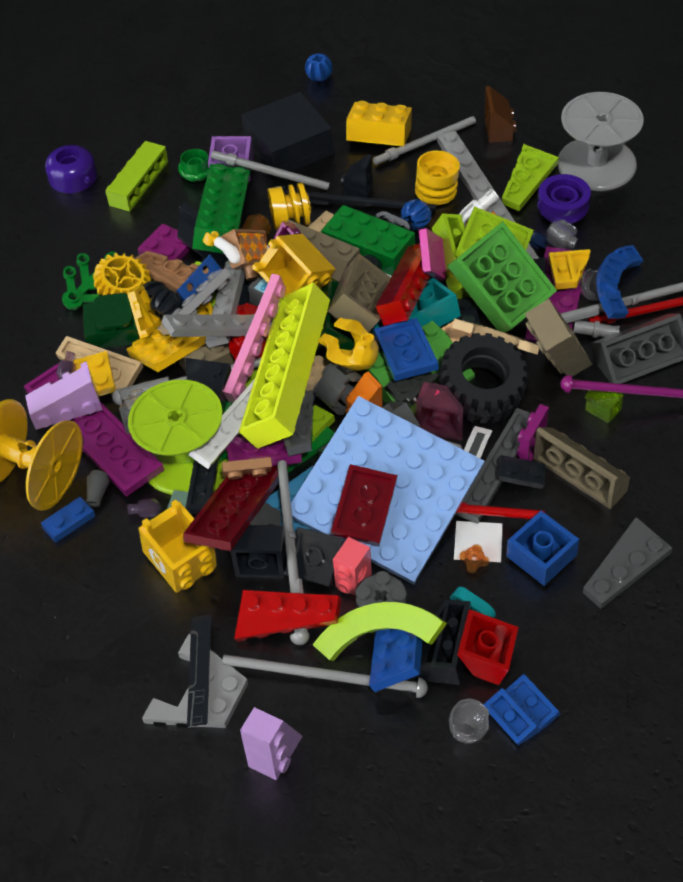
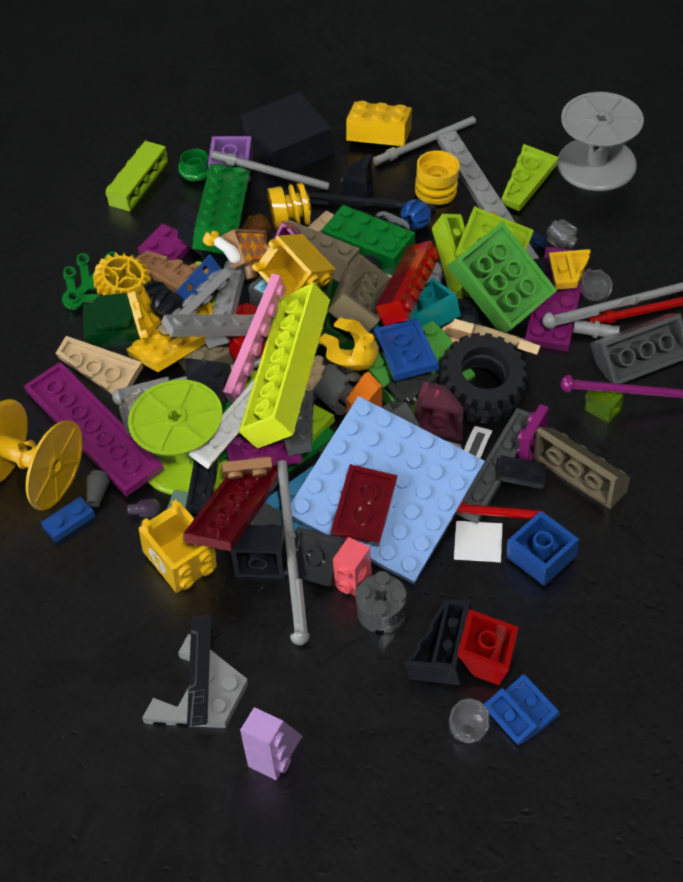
(65, 399): lavender wedge -> none
(66, 365): clear purple cylinder -> none
(70, 169): dark purple piece -> none
(101, 371): yellow wing -> none
(282, 612): red wing -> none
(318, 67): blue piece -> none
(375, 618): lime tile -> none
(394, 658): blue plate -> none
(419, 687): light grey bar -> none
(432, 254): dark pink tile -> none
(474, 551): clear orange plate -> none
(477, 603): teal beam -> none
(483, 203): white arm -> none
(498, 117): reddish brown slope -> none
(557, 339): dark tan brick -> none
(564, 198): dark purple piece -> none
(609, 276): blue tile -> none
(628, 561): dark grey wing -> none

